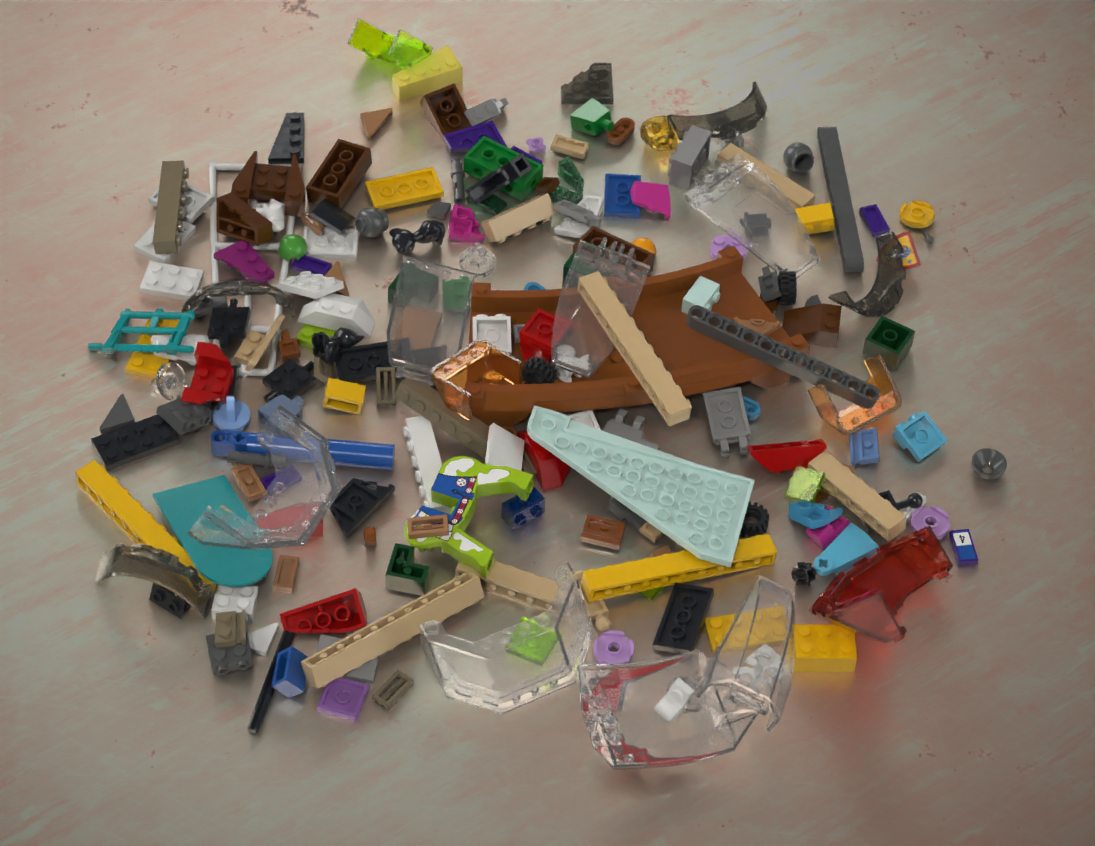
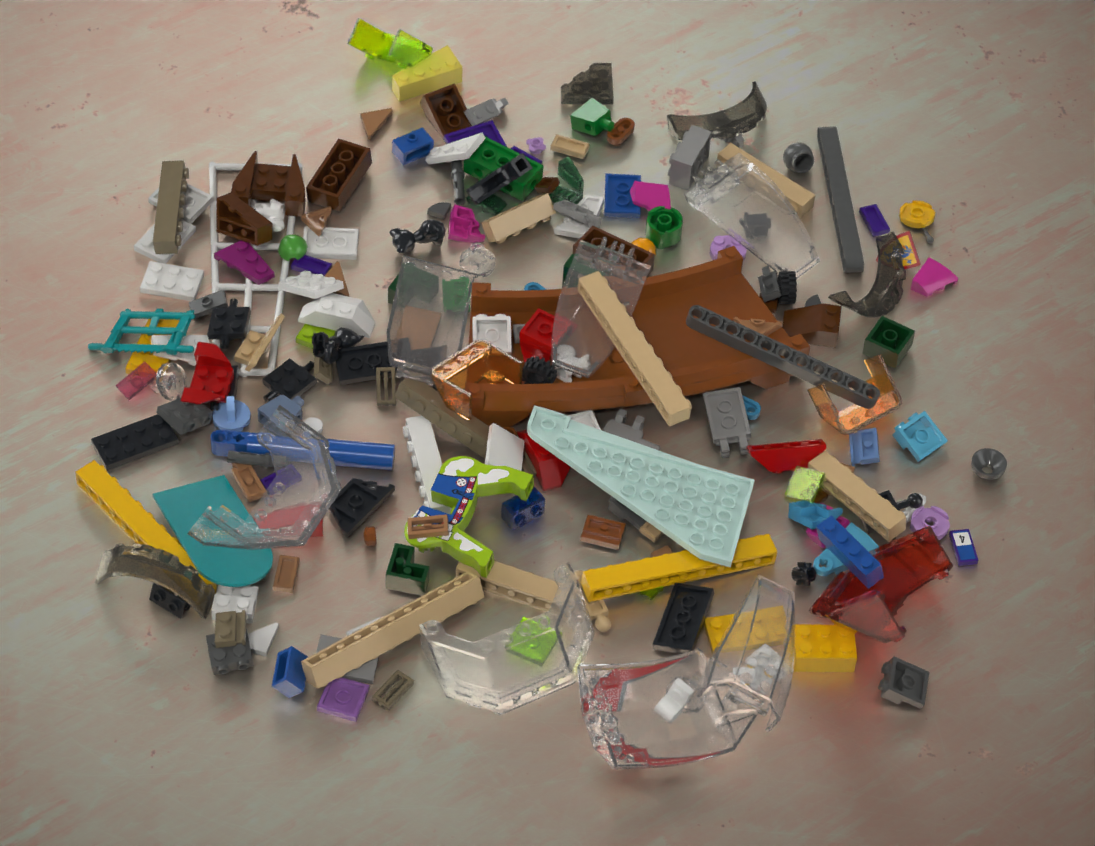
(118, 417): dark grey tile -> none
(136, 381): none -> clear pink plate
(238, 287): clear smoke windscreen -> none
(267, 689): black axle -> none
(288, 347): dark orange plate -> none
(289, 140): black wing -> none
(315, 423): none -> white tile
(330, 615): red wedge -> none
(332, 216): black slope -> none
(344, 396): yellow brick -> none
(371, 222): dark grey piece -> none
(404, 189): yellow plate -> none
(412, 146): none -> blue brick
(456, 150): none -> white wing
(613, 639): lavender plate -> none
(659, 134): clear yellow helmet -> none
(664, 226): none -> green brick
(702, 293): light aqua brick -> none
(759, 514): black tyre -> none
(817, 218): yellow brick -> none
(850, 551): none -> blue brick
(904, 682): none -> dark grey plate
(932, 278): none -> dark pink slope

